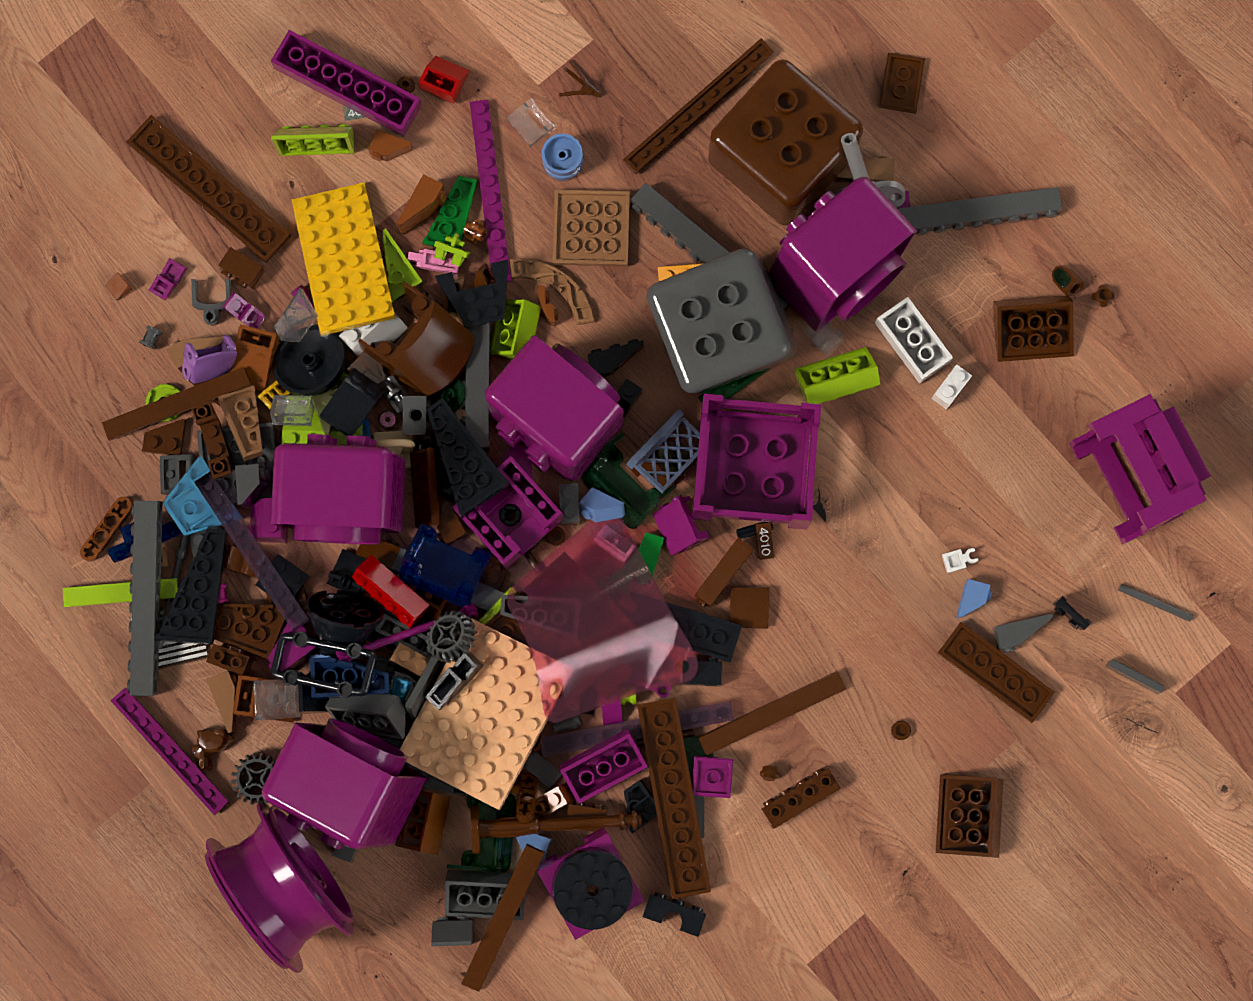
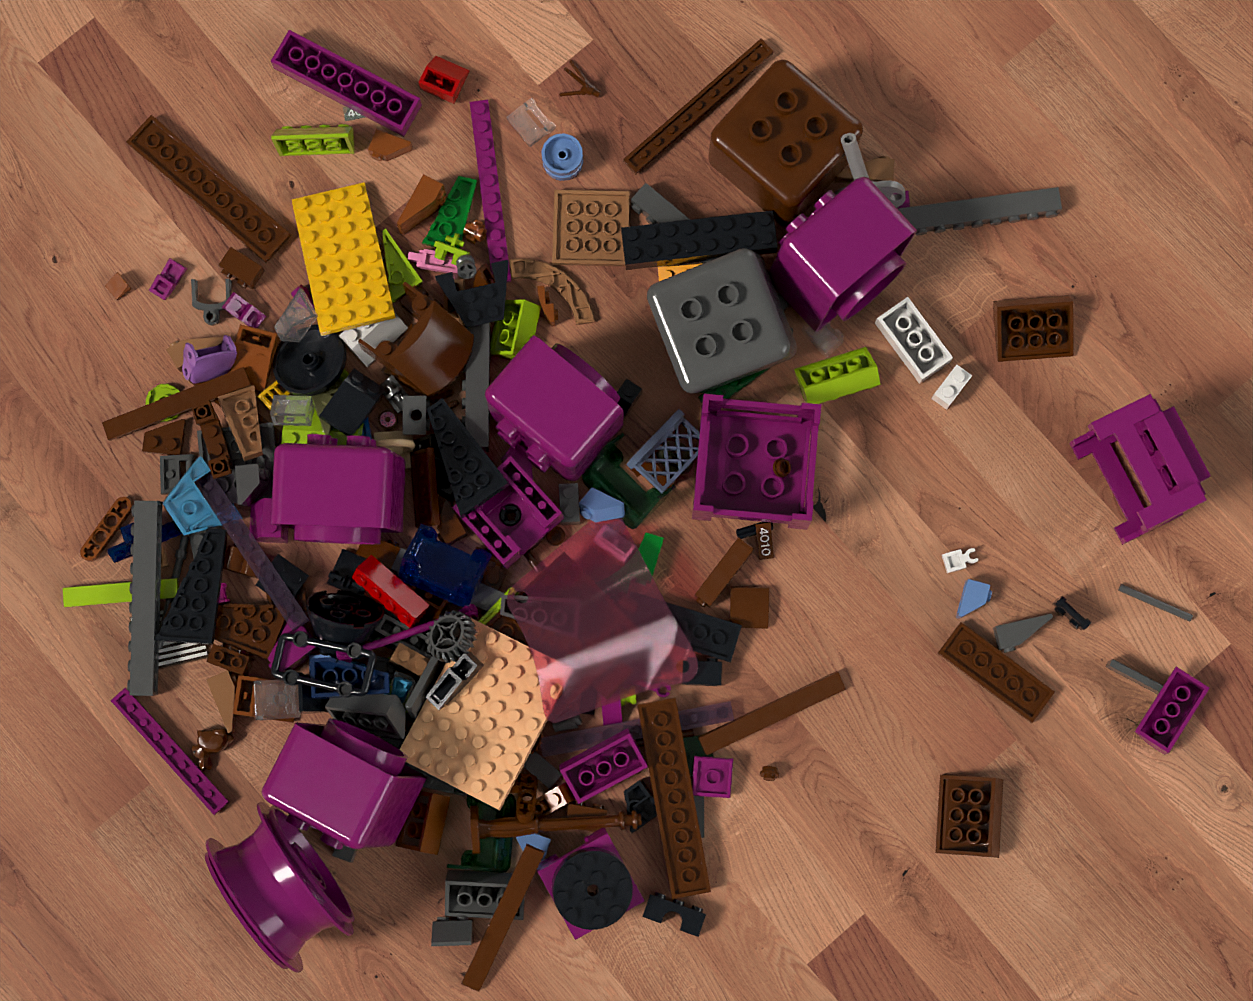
(150, 337): dark grey bush -> none
(250, 784): dark grey gear -> none
(368, 366): reddish brown wing -> none
(406, 79): reddish brown plate -> none
(457, 390): clear green dish -> none
(466, 266): none -> dark grey wheel
(610, 360): black slope -> none
(678, 526): magenta panel -> none
(697, 239): none -> black brick
(781, 467): none -> reddish brown plate
(800, 798): reddish brown brick -> none
(900, 730): reddish brown tile -> none
(901, 83): reddish brown tile -> none
(1067, 280): reddish brown rock -> none
(1103, 290): reddish brown plate -> none
(1171, 710): none -> magenta slope

